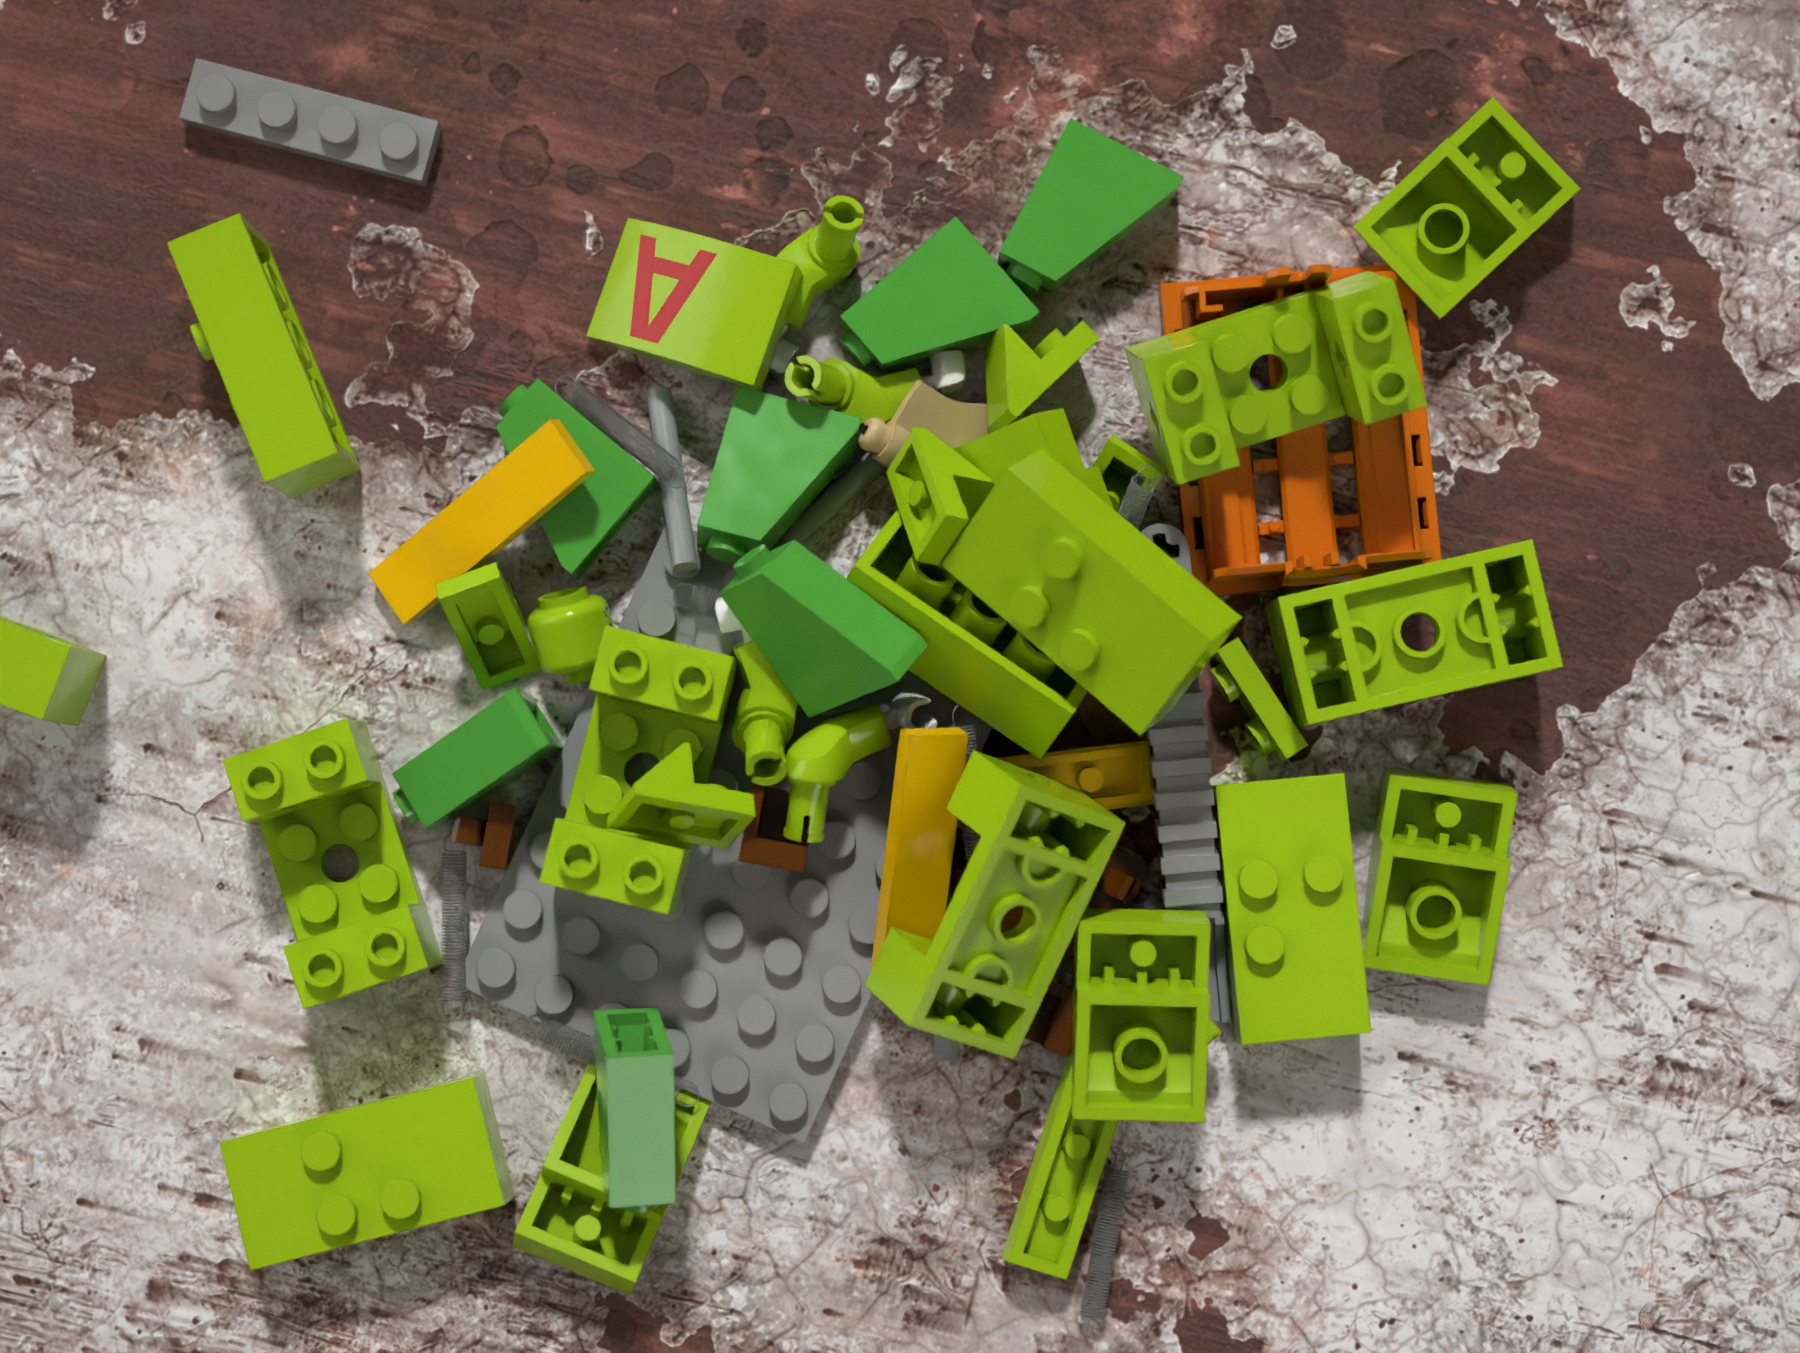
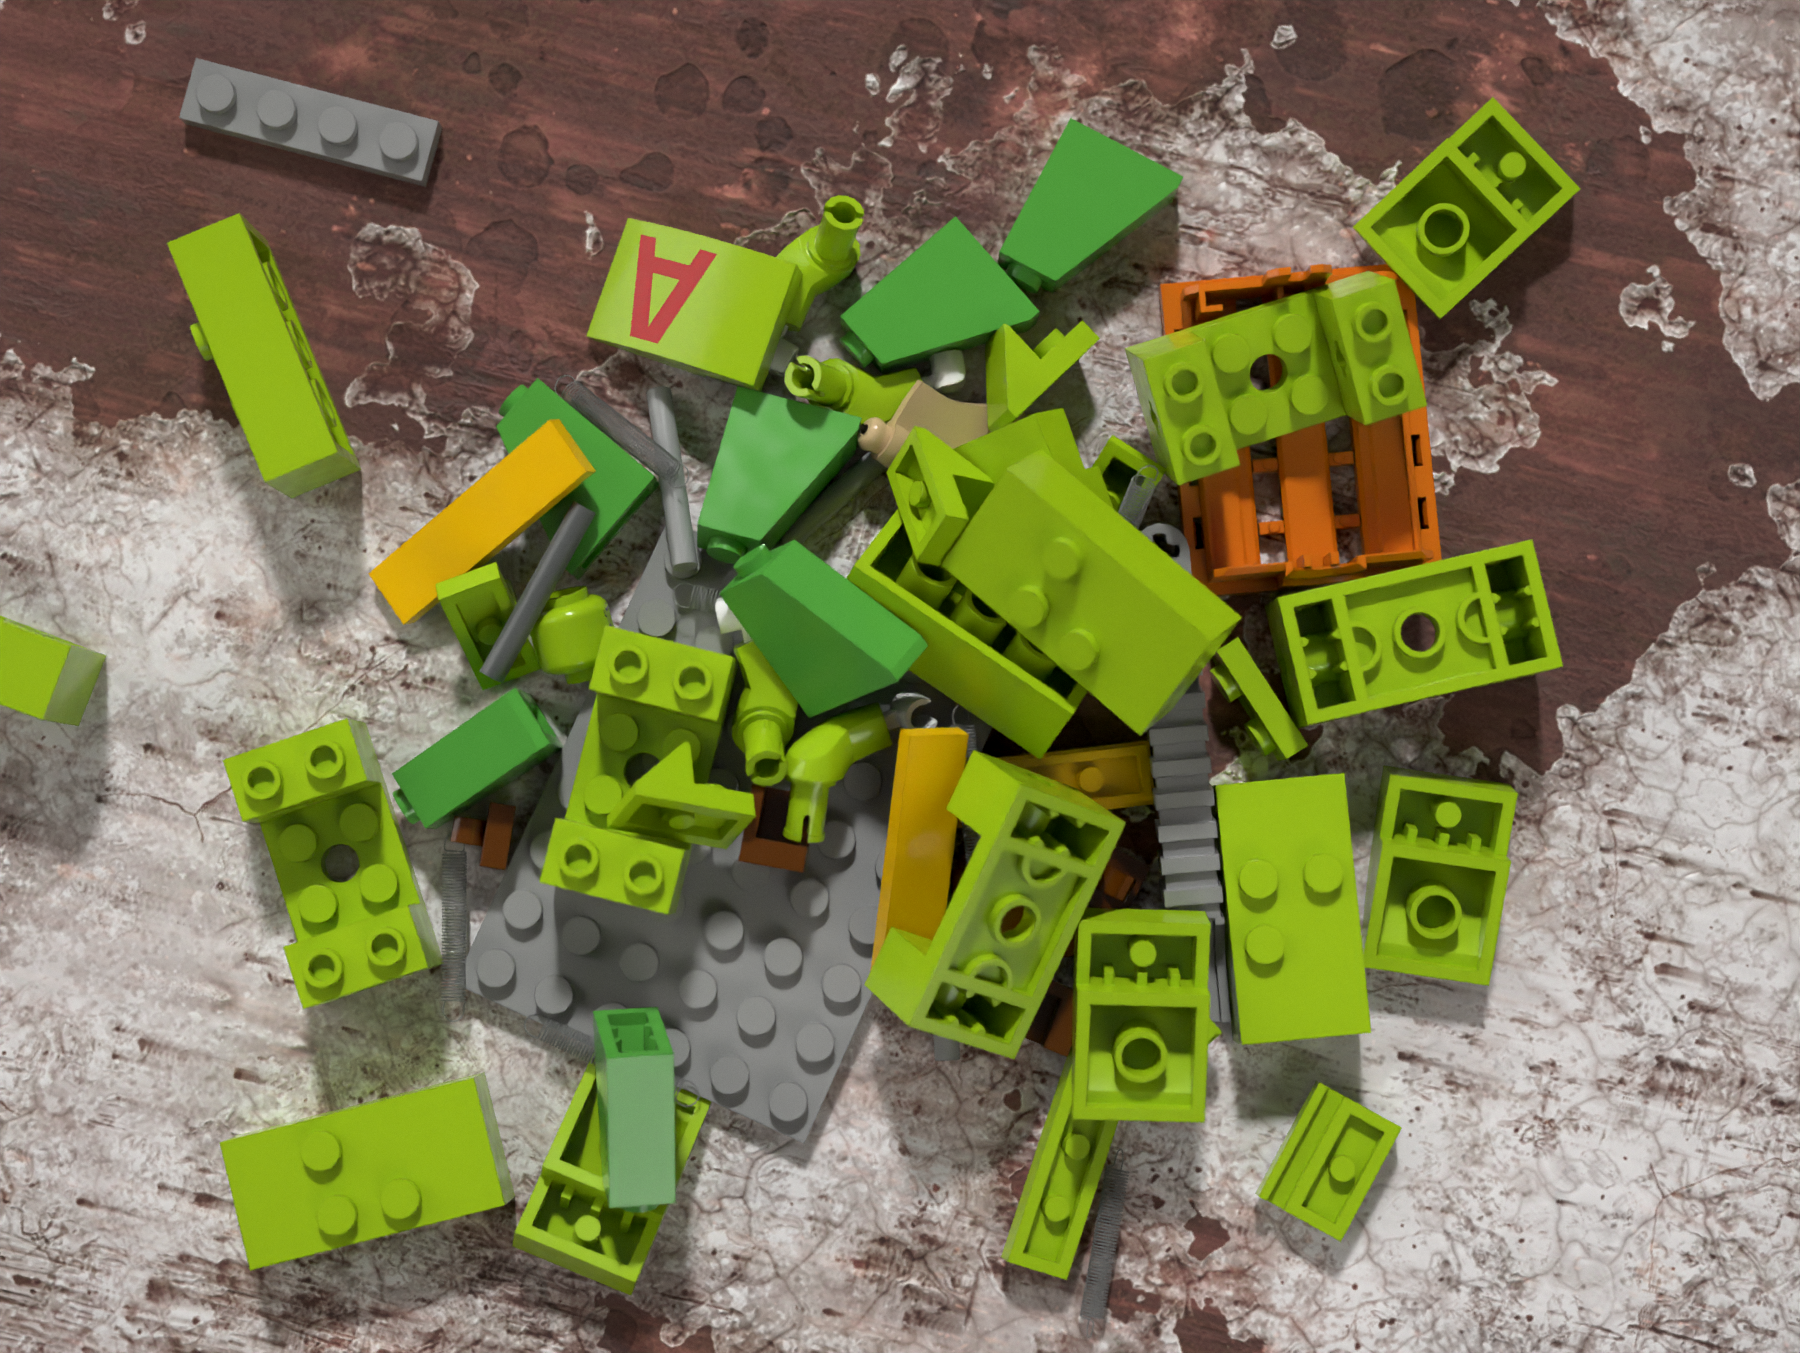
(537, 592): none -> dark grey bar
(1328, 1161): none -> lime plate

